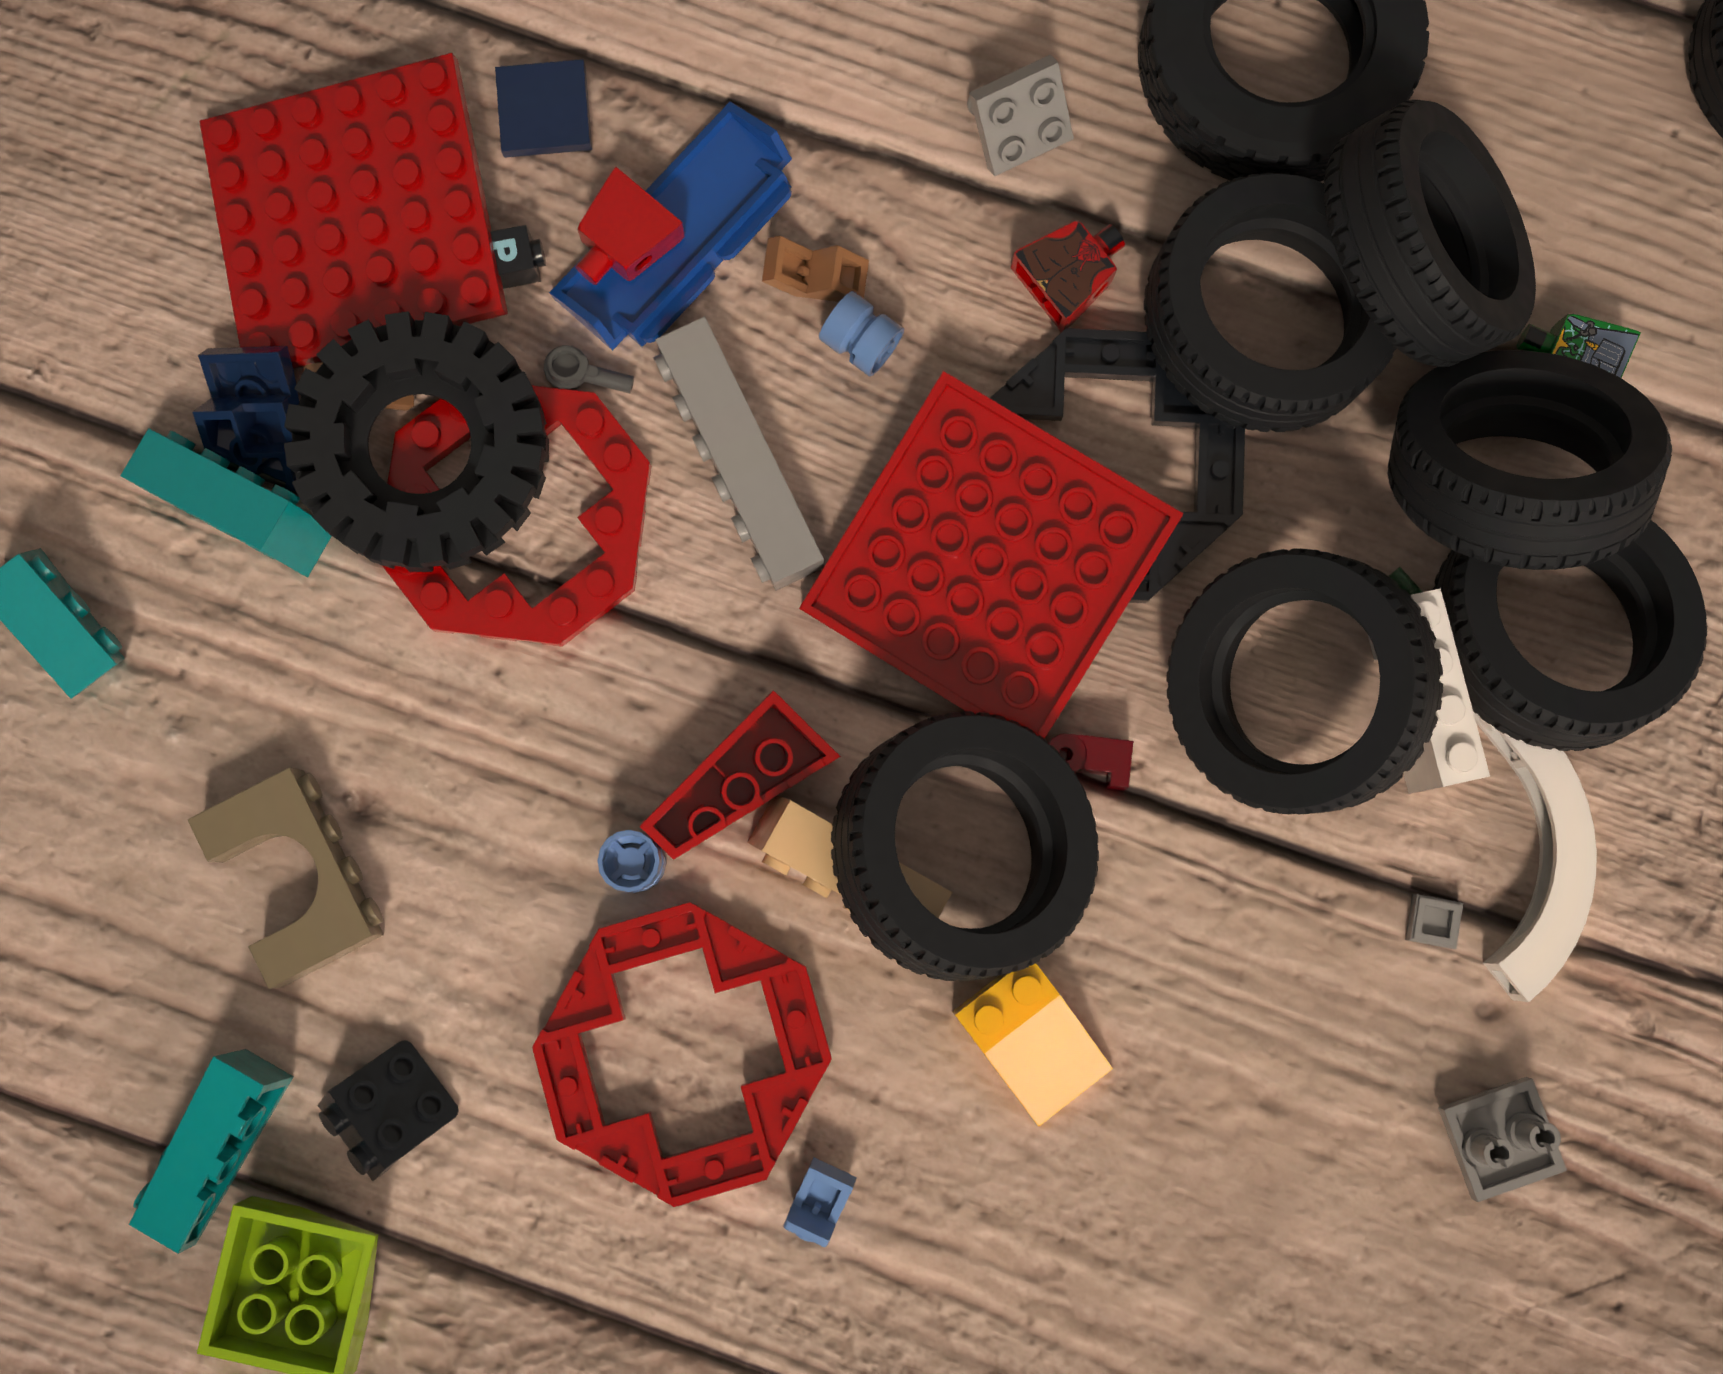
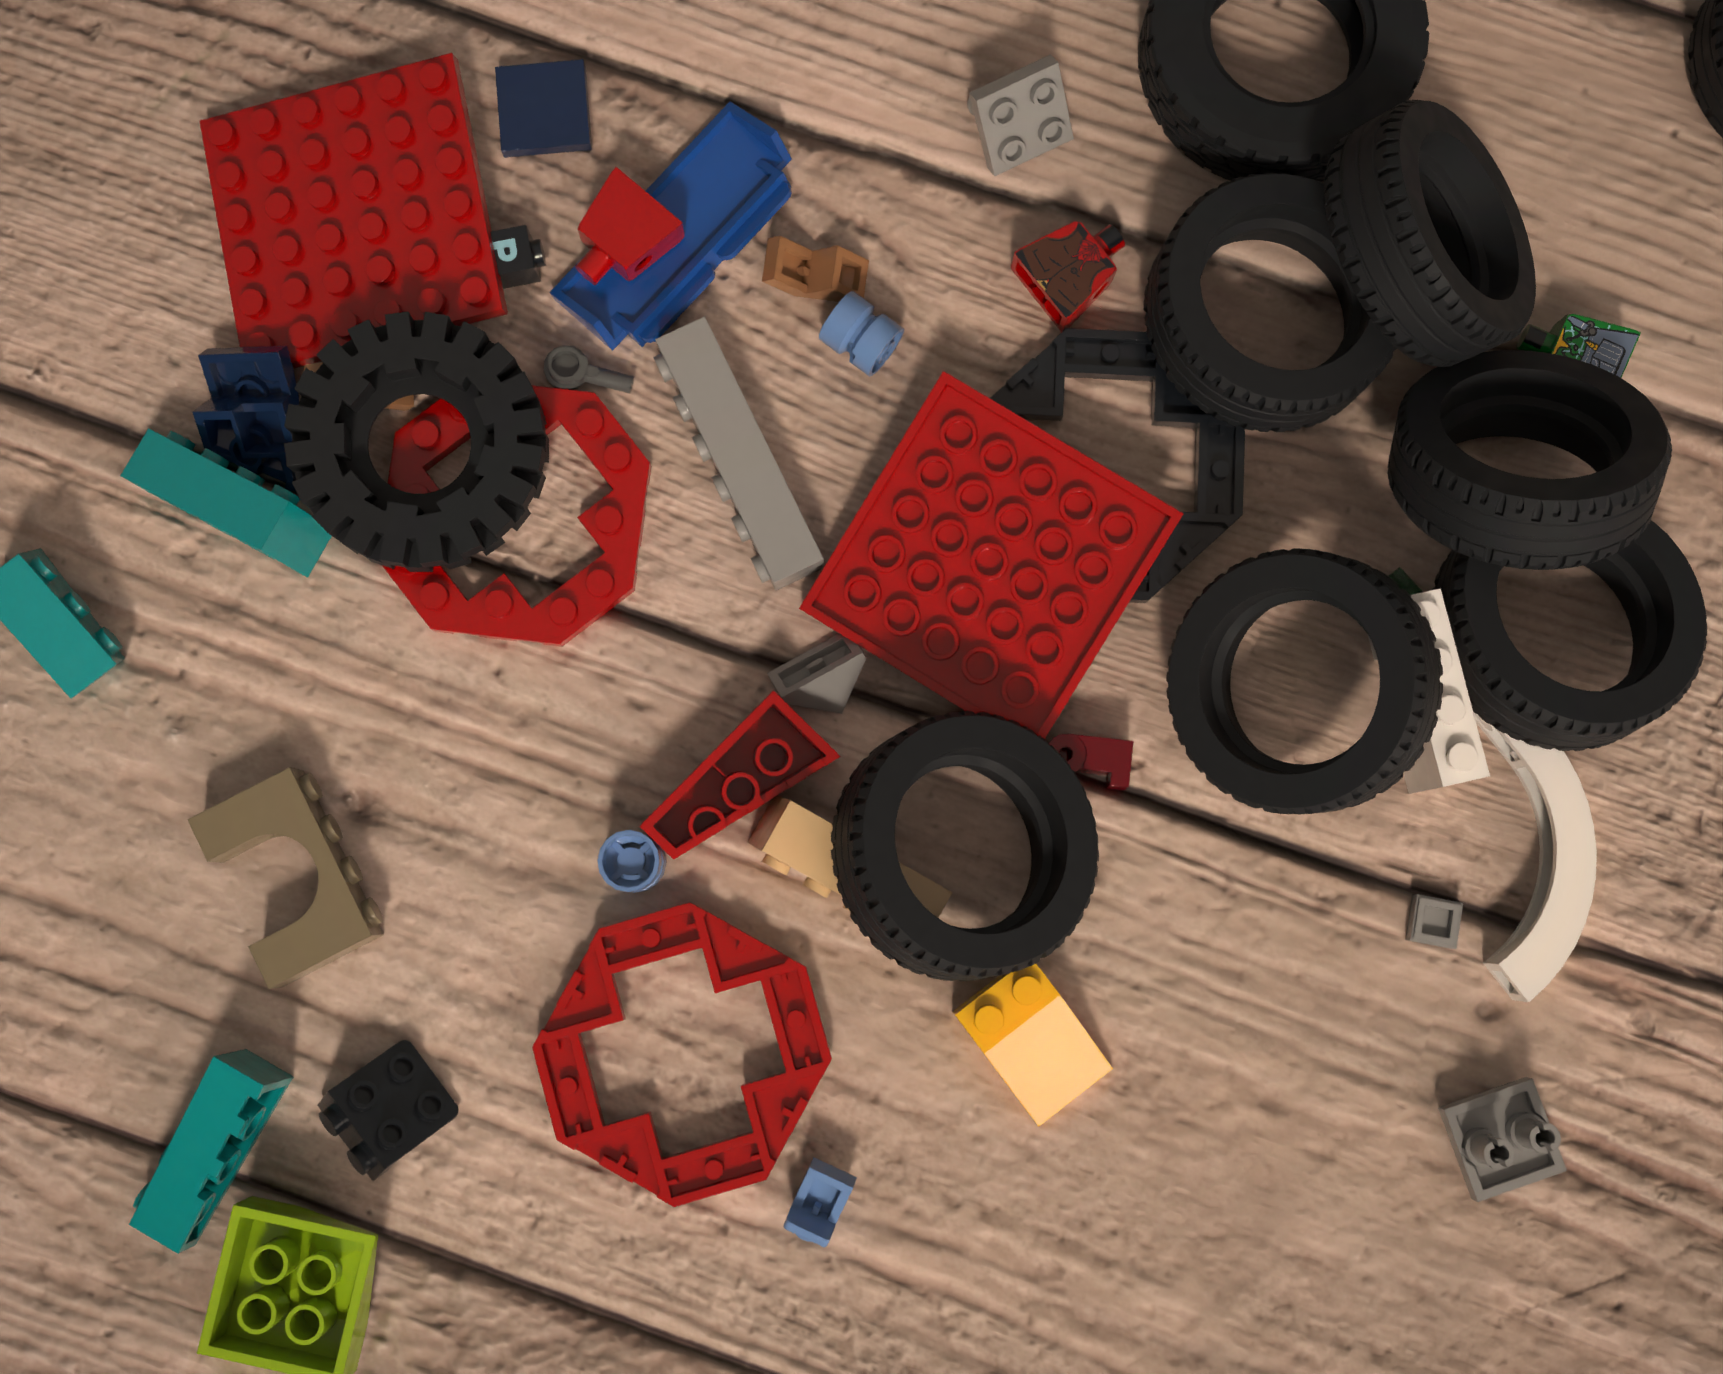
(821, 675): none -> light grey slope

